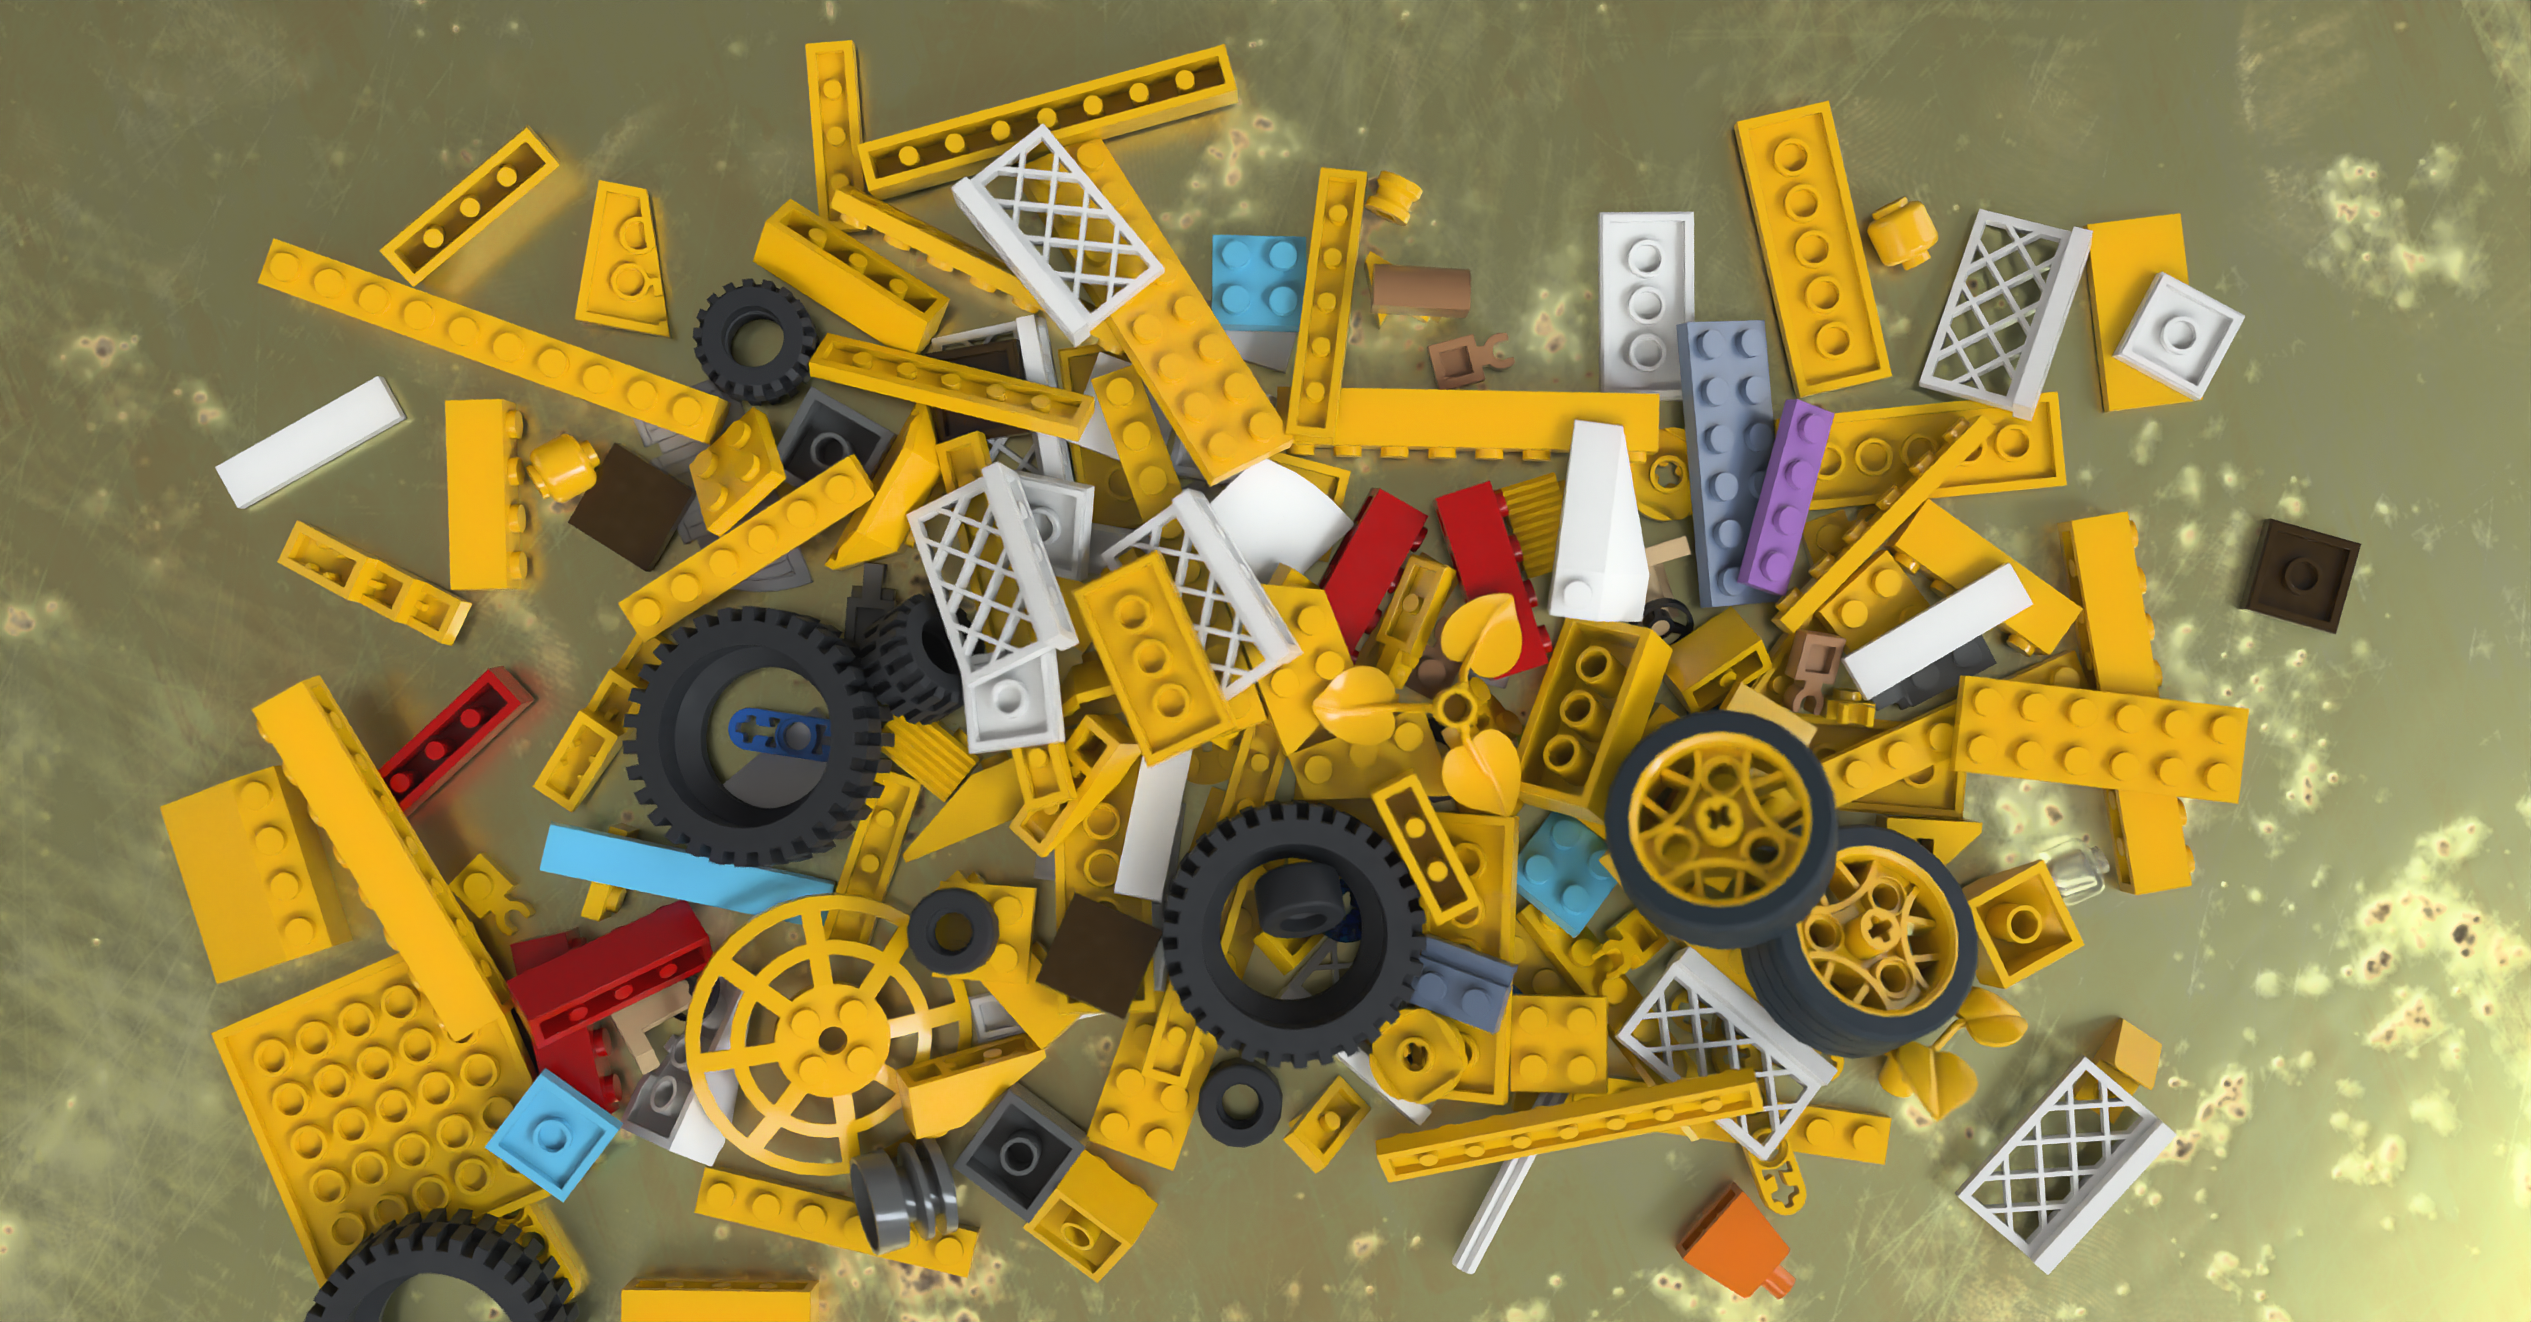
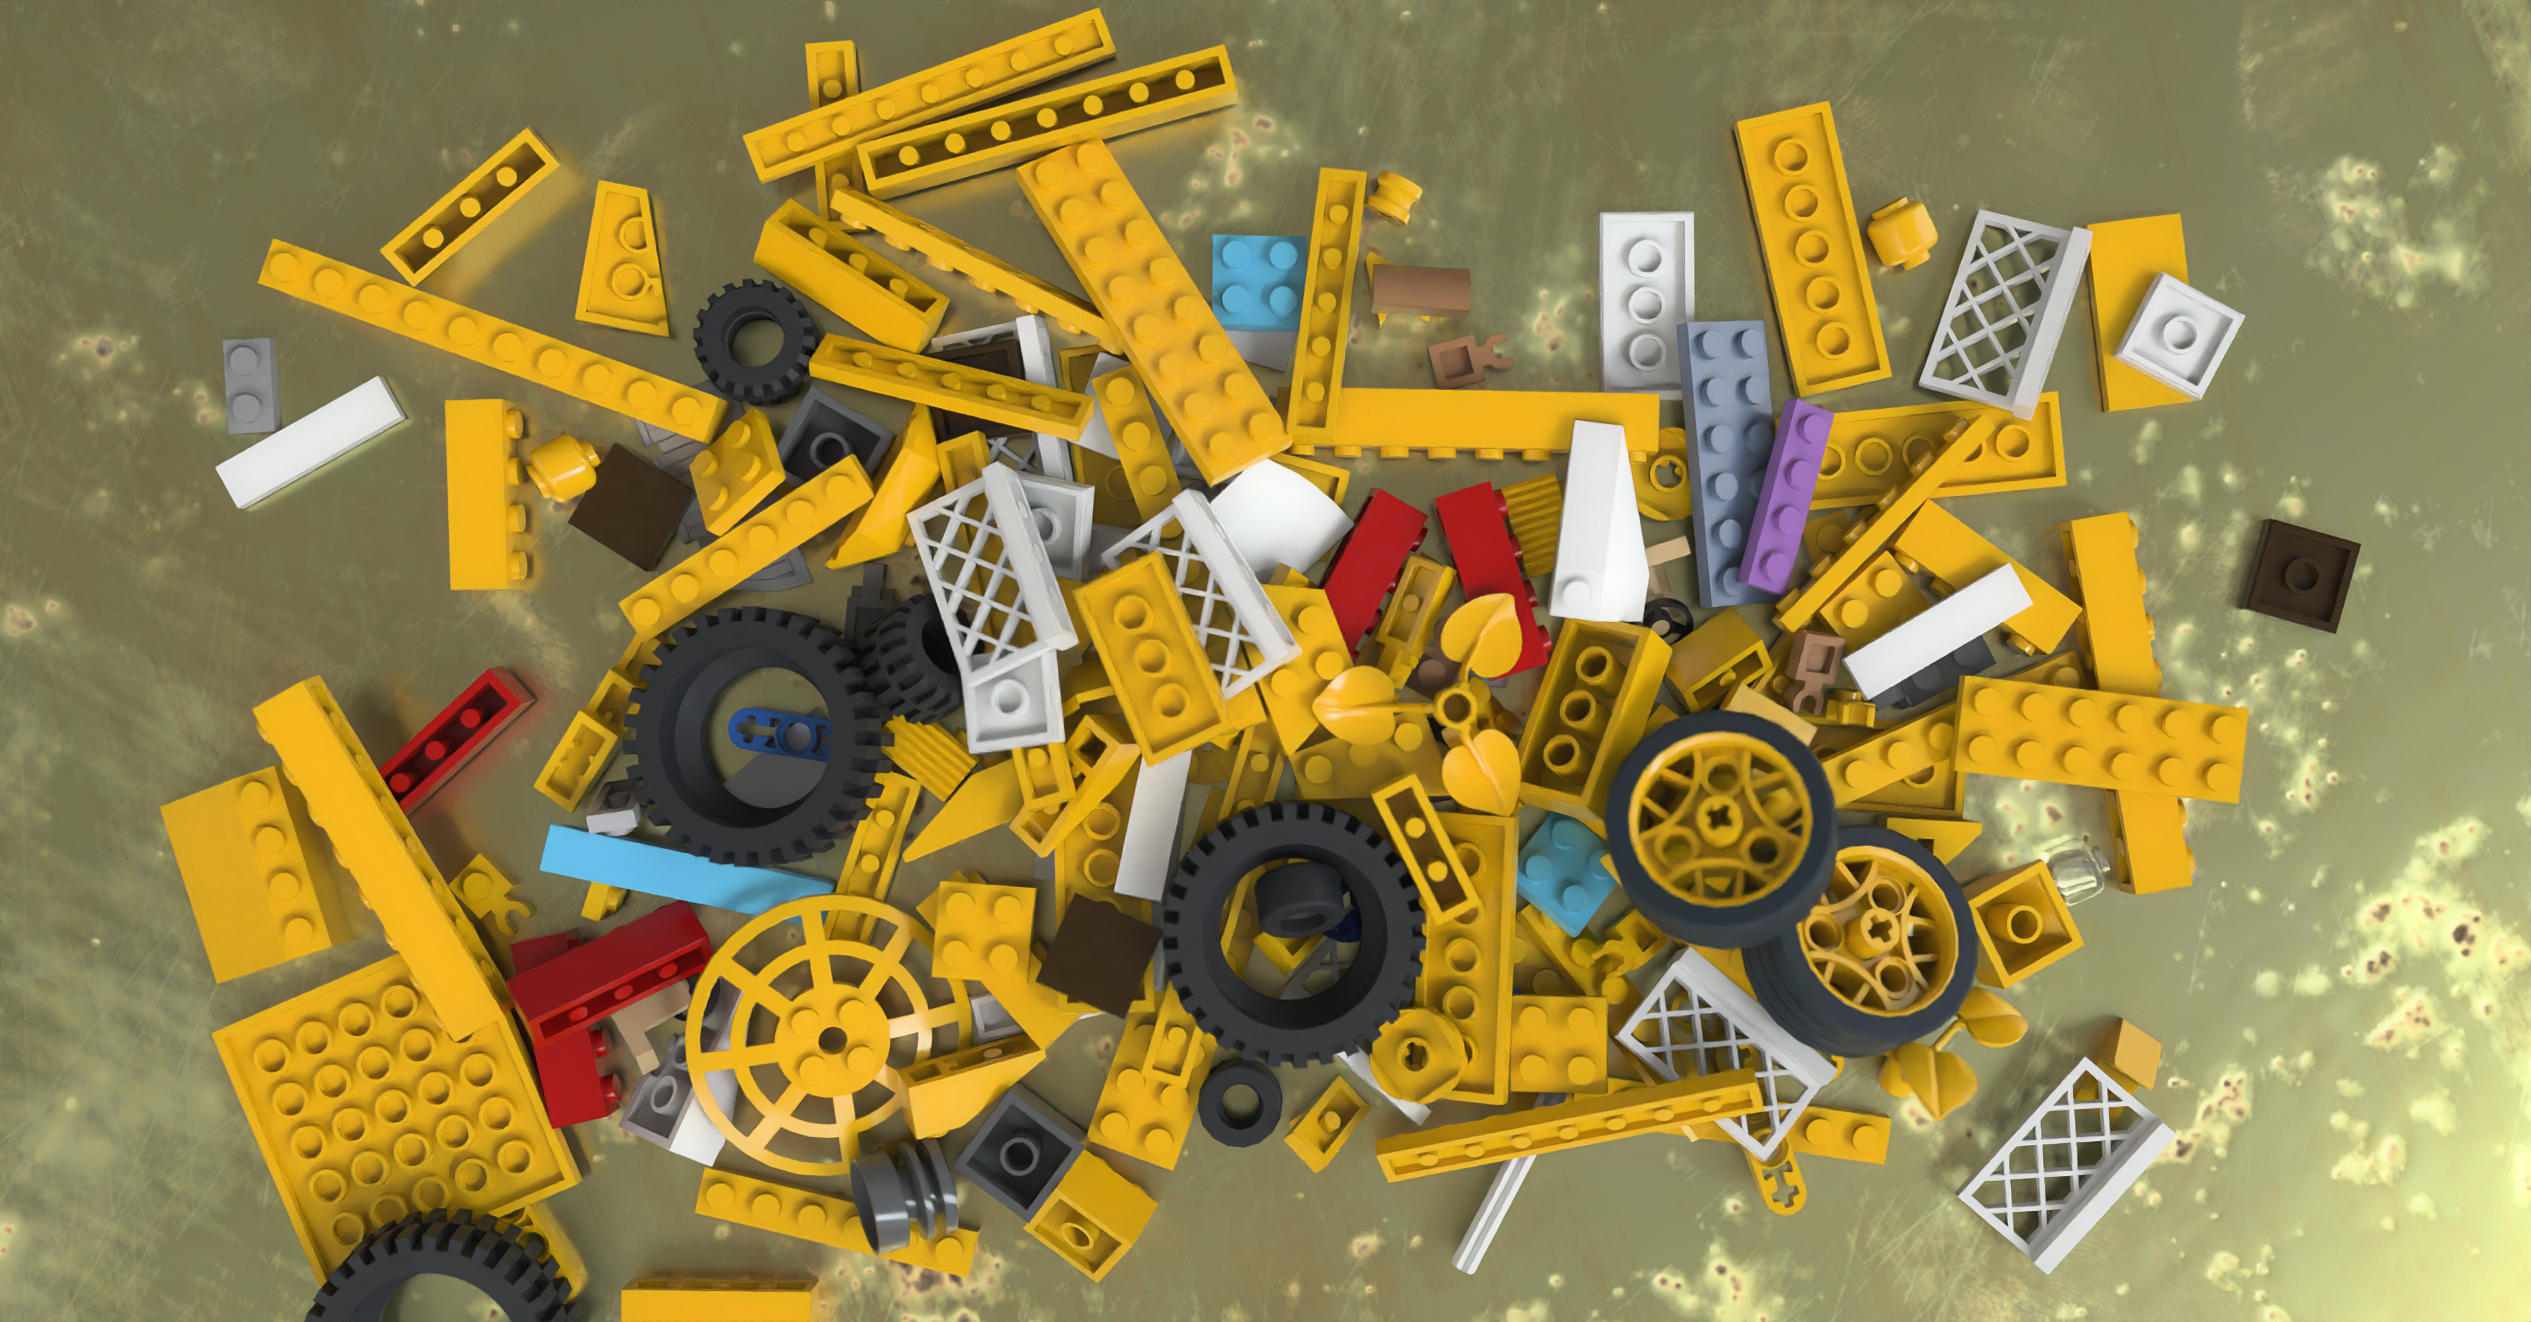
(252, 386): none -> light grey plate
(374, 583): yellow slope -> none
(554, 1135): medium azure plate -> none
(616, 808): none -> light grey plate
(923, 938): black tyre -> none
(930, 95): none -> yellow plate
(1025, 260): white fence -> none
(1463, 983): sand blue plate -> none
(1738, 1247): orange torso -> none

